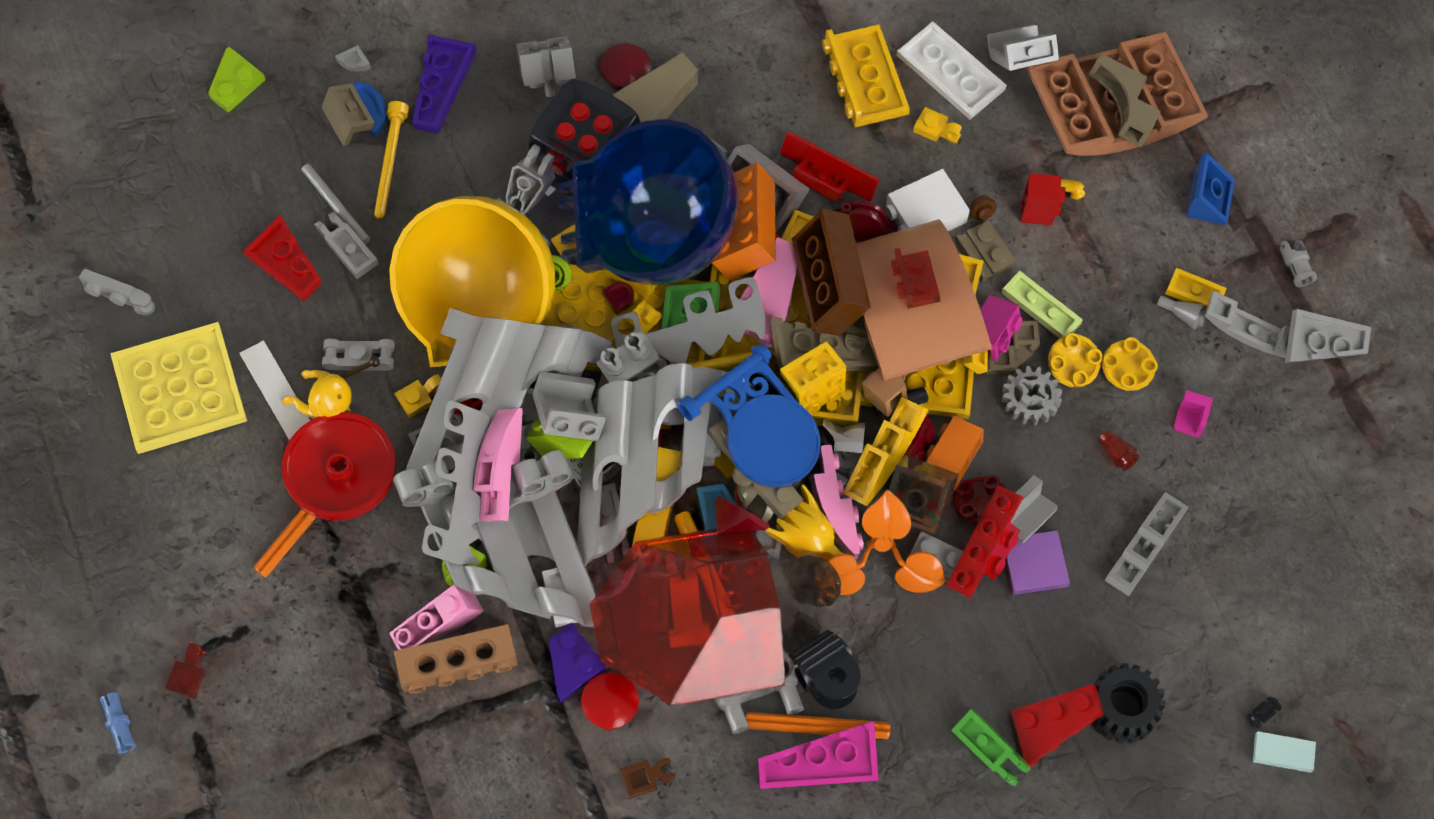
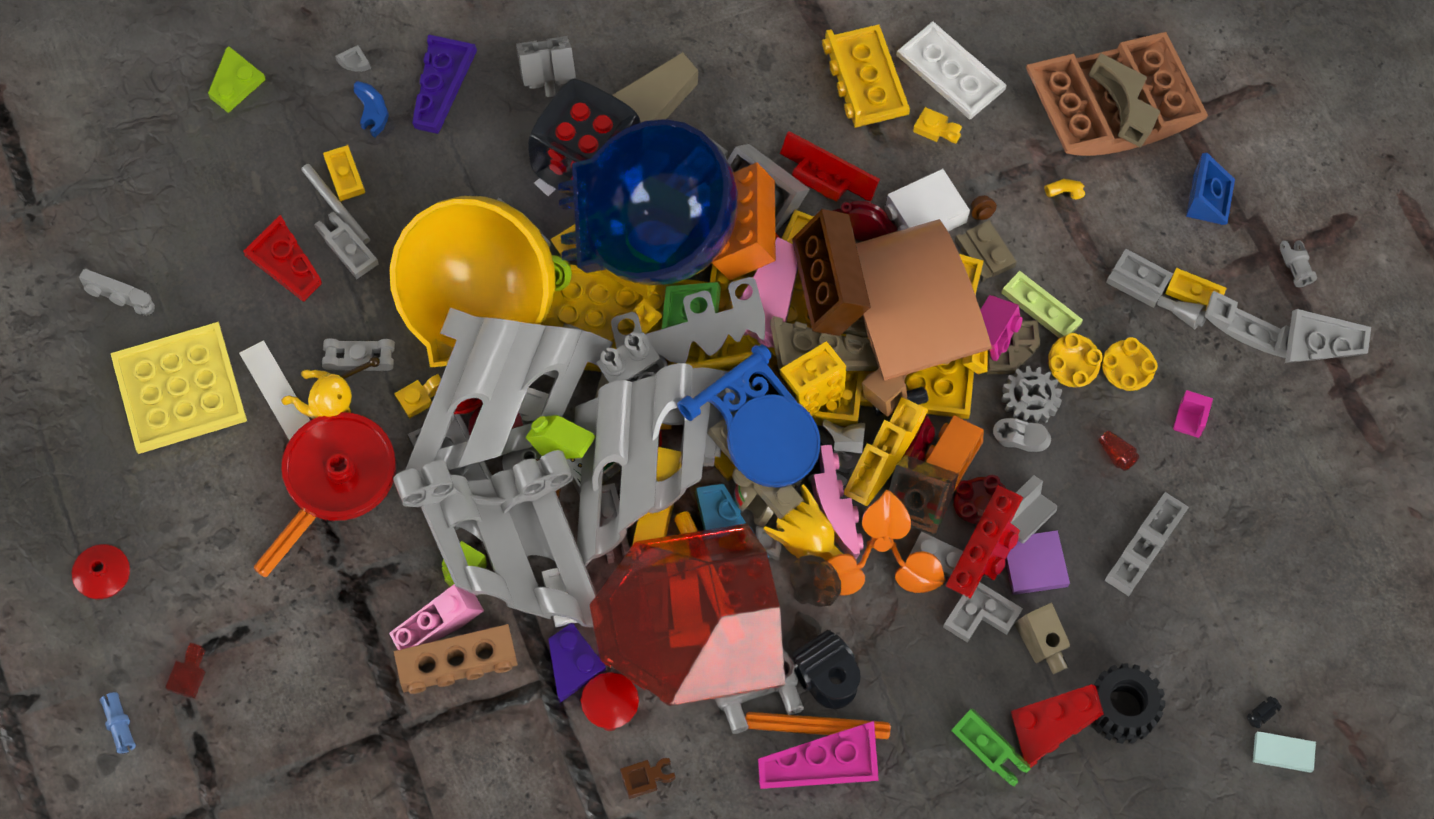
(108, 580): none -> red dish
(344, 173): none -> yellow plate
(346, 112): dark tan panel -> none
(397, 113): yellow piece -> none
(466, 501): light grey piece -> none
(493, 468): bright pink slope -> none
(530, 180): light grey hinge -> none
(566, 406): light grey panel -> none
(619, 296): dark red tile -> none
(624, 65): dark red dish -> none
(736, 519): dark red slope -> none
(916, 278): clear red bracket -> none
(984, 606): none -> light grey plate
(1022, 47): light grey panel -> none
(1022, 435): none -> light grey piece
(1042, 199): red brick -> none
(1043, 627): none -> dark tan torso
(1139, 278): none -> light grey plate

